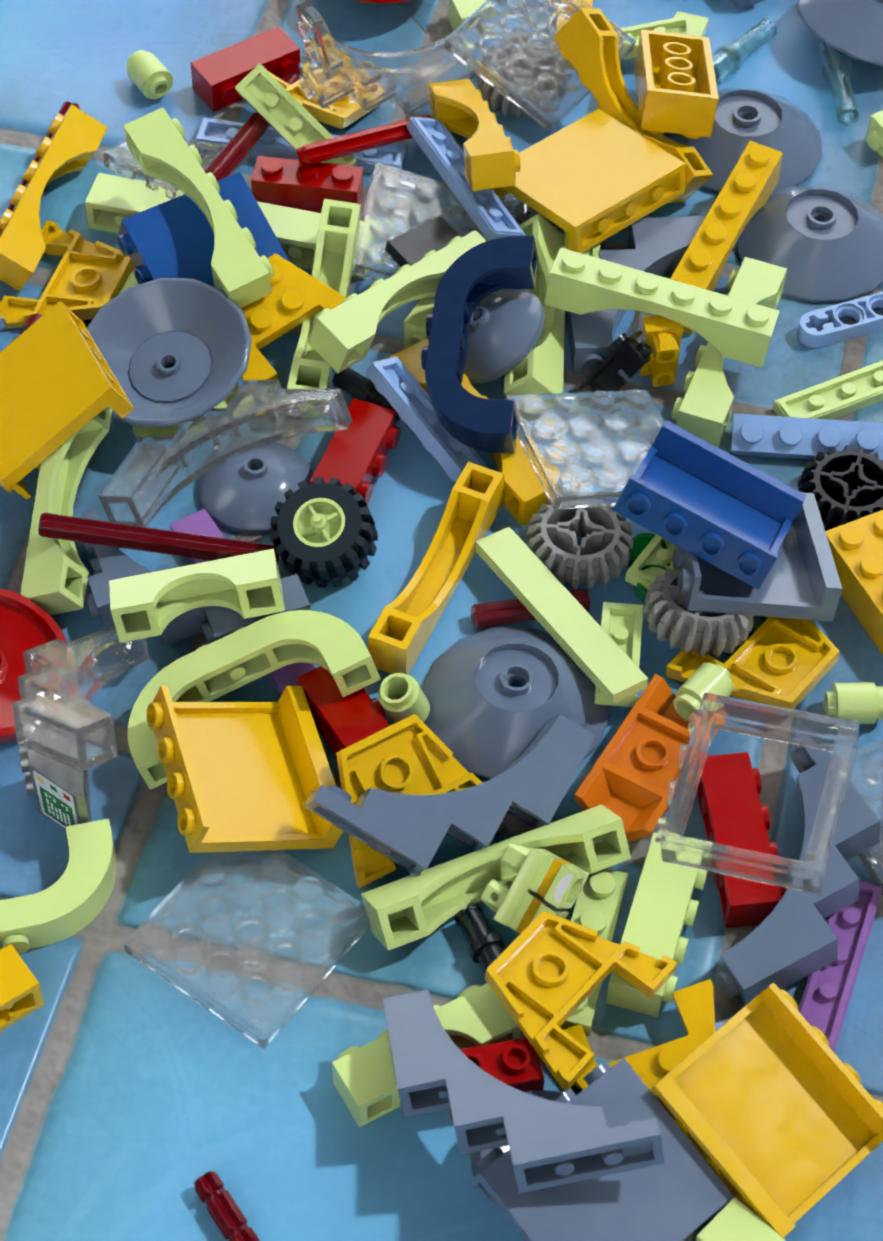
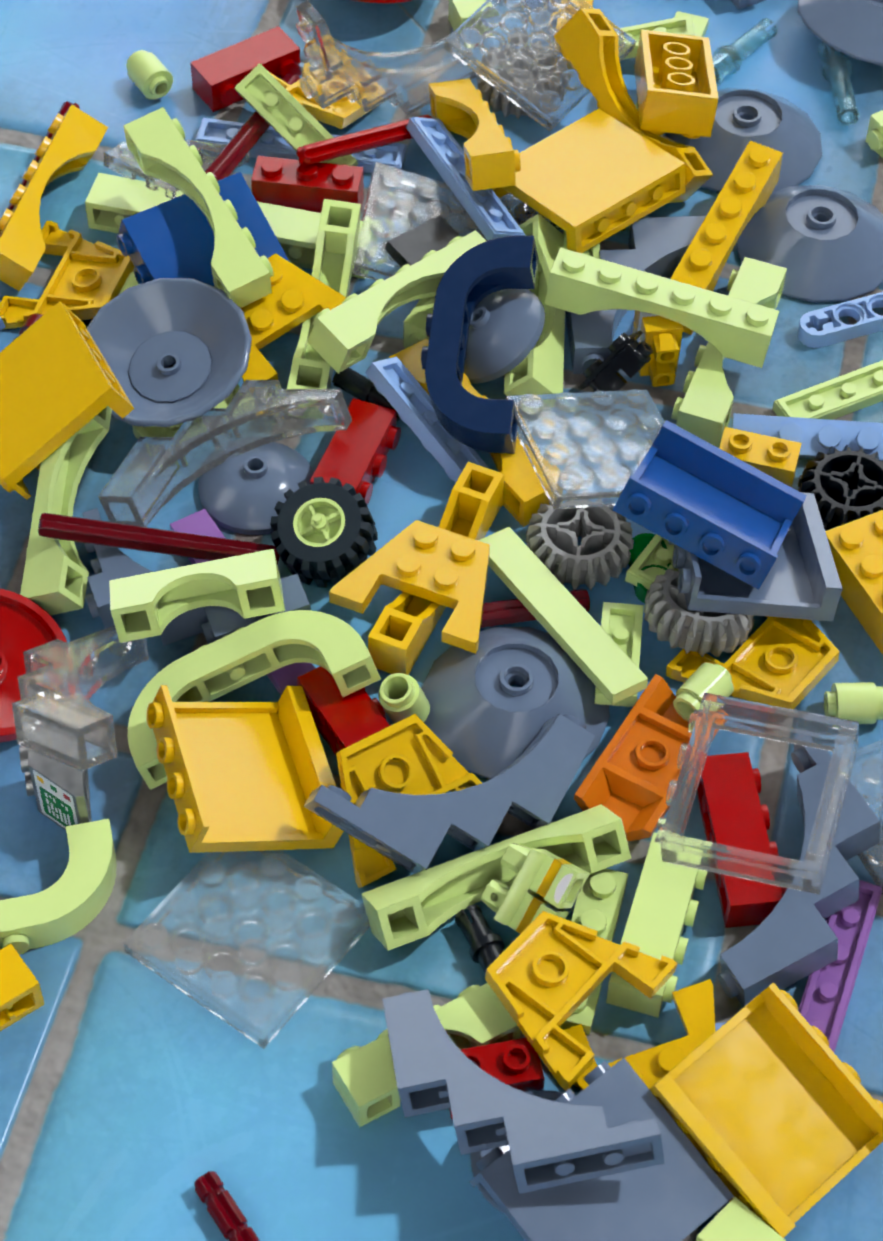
(429, 566): none -> yellow wing
(766, 453): none -> yellow brick

